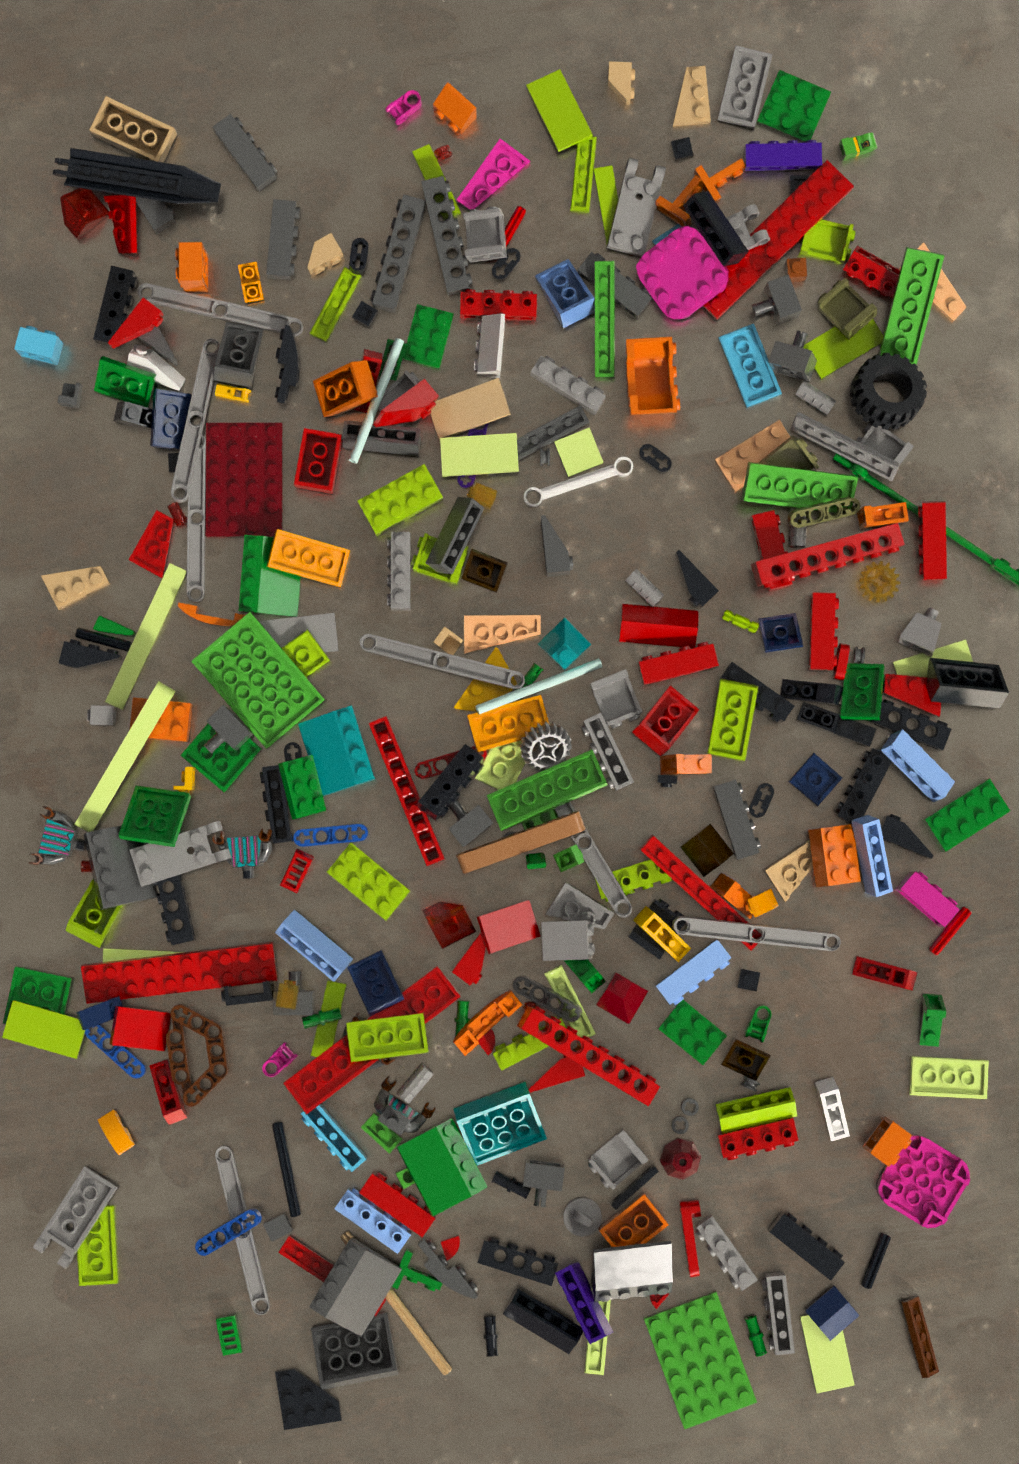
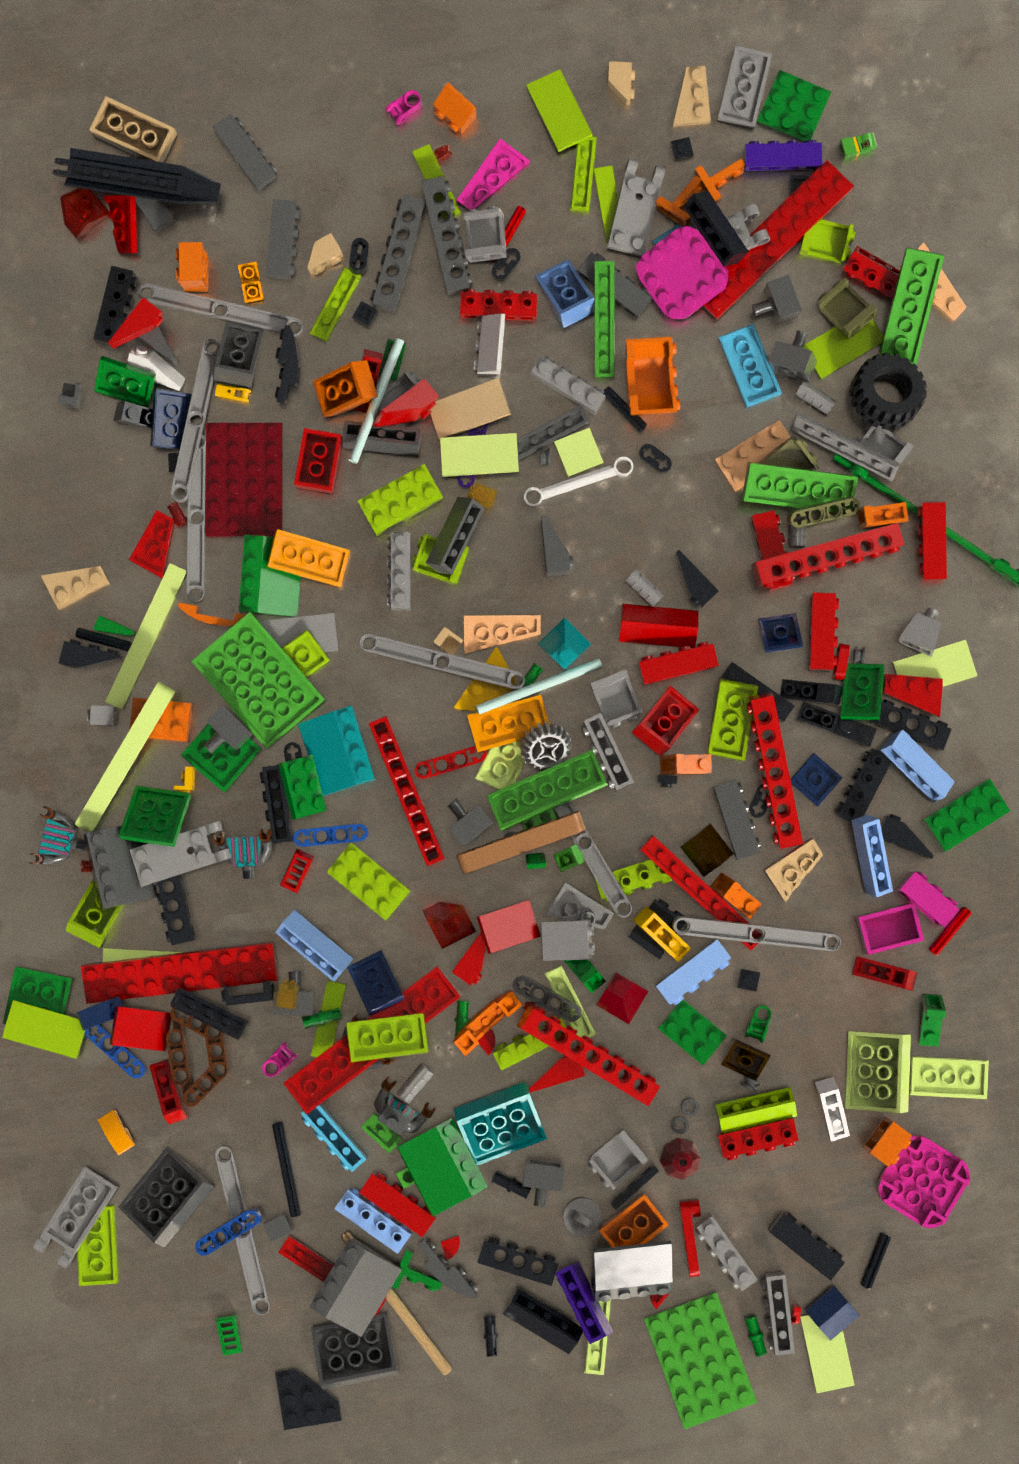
(38, 345): medium azure brick -> none
(165, 1197): none -> dark grey slope
(209, 1013): none -> black fence
(428, 336): green plate -> none
(451, 782): black brick -> none
(484, 570): dark brown slope -> none
(624, 408): none -> black axle
(740, 621): lime axle -> none
(762, 903): light orange slope -> none
(792, 835): none -> red brick
(795, 1313): none -> red tile
(796, 269): dark orange brick -> none
(834, 855): orange brick -> none
(878, 1071): none -> yellowish green slope
(880, 570): clear yellow gear -> none
(889, 928): none -> dark pink piece
(920, 1337): reddish brown plate -> none
(966, 683): black slope -> none

